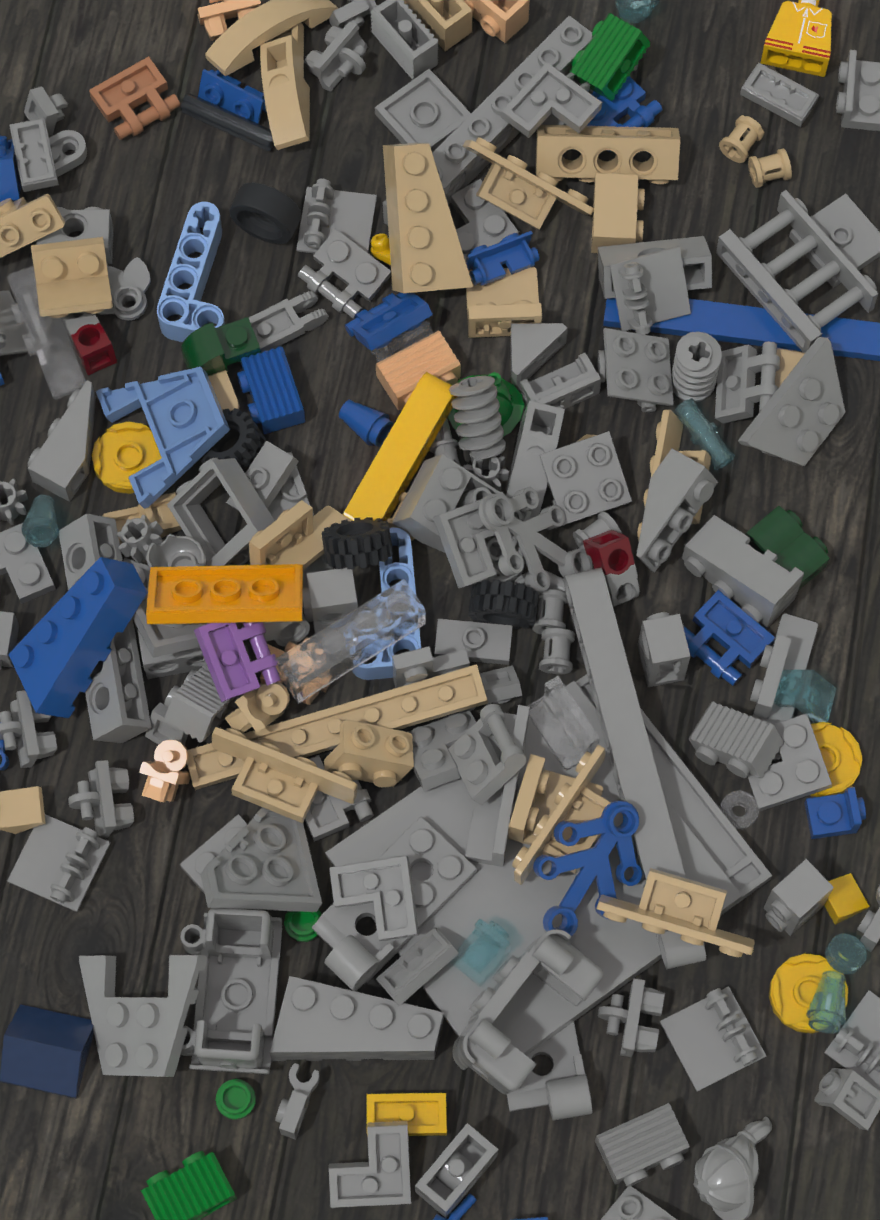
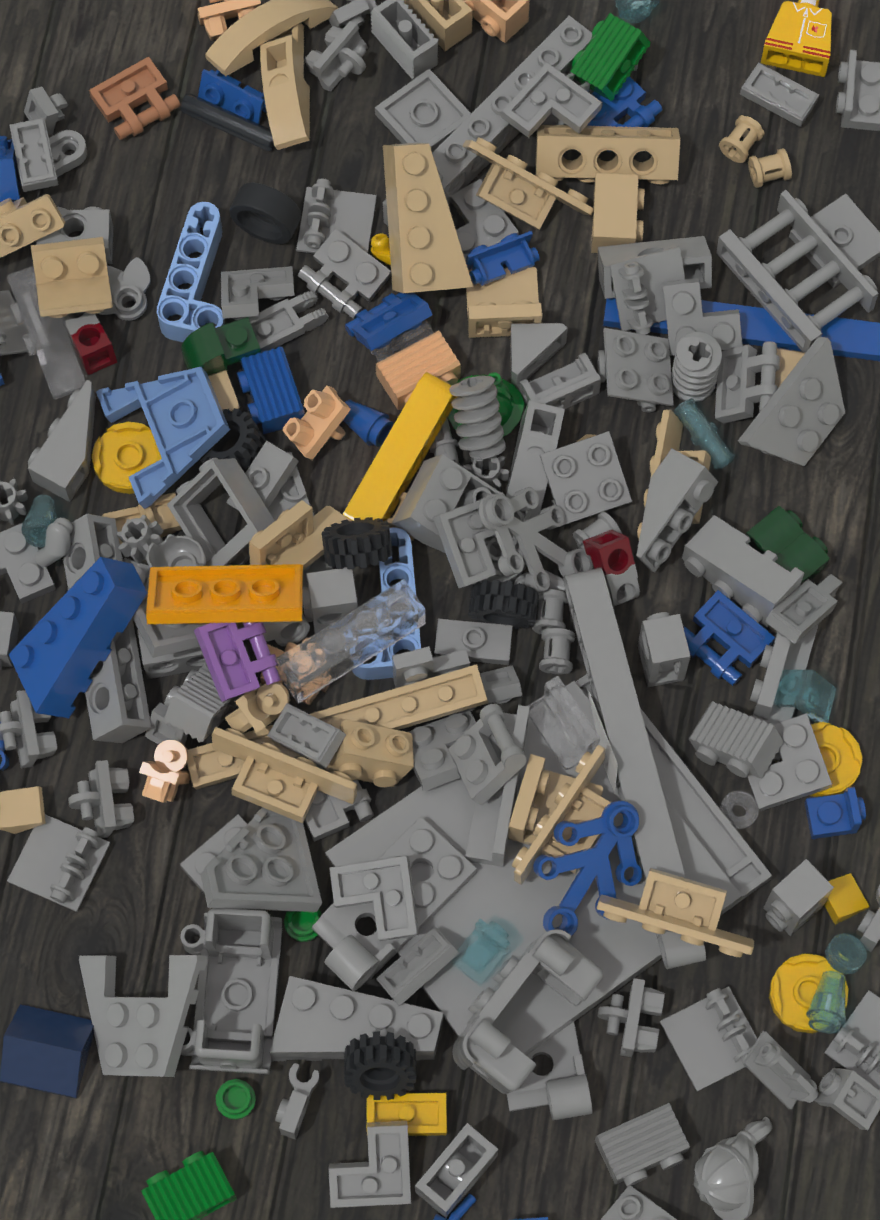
(56, 543): none -> light grey arm
(245, 287): none -> light grey plate
(306, 735): none -> light grey plate
(319, 423): none -> light nougat hips
(380, 1066): none -> black tyre
(610, 762): none -> white sticker
(686, 315): none -> light grey plate
(780, 1072): none -> light grey hinge
(804, 608): none -> light grey hinge

